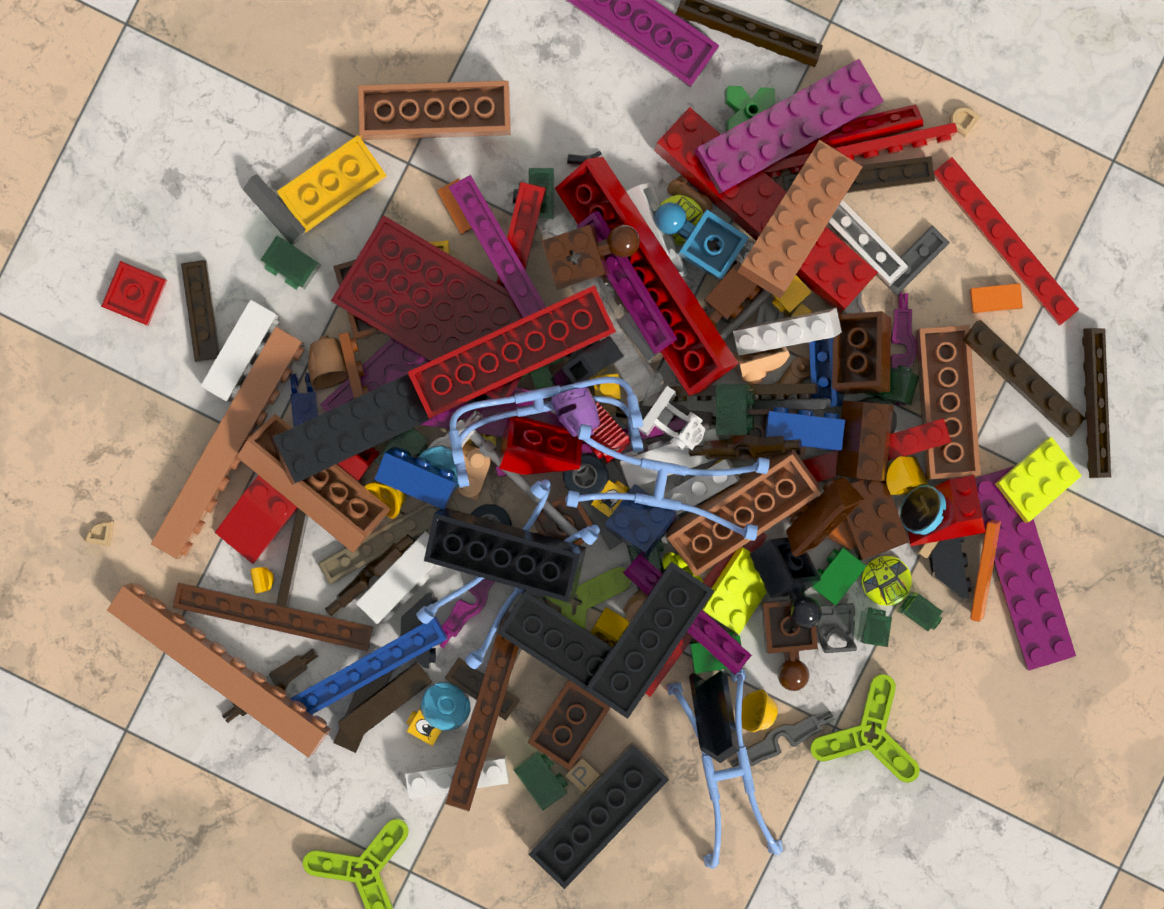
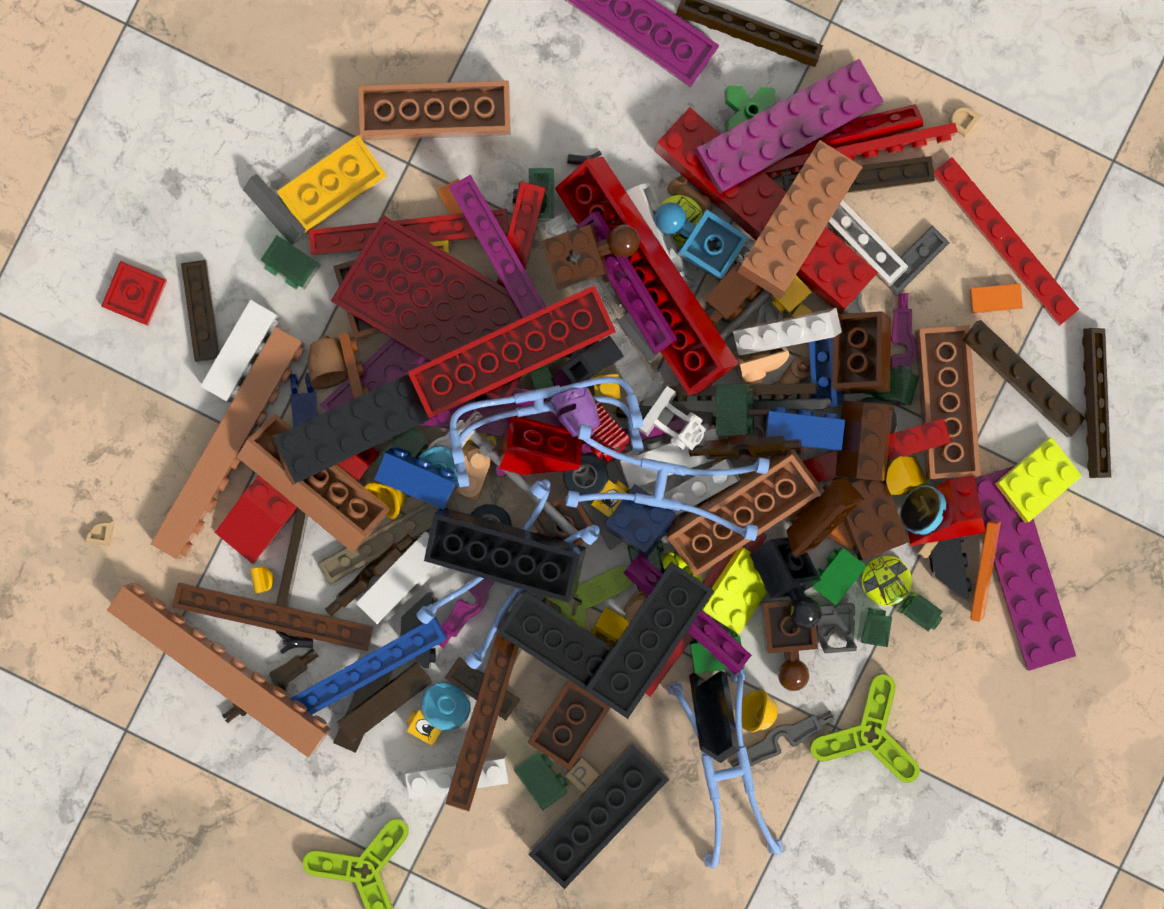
(294, 642): none -> black bar
(431, 229): none -> red plate

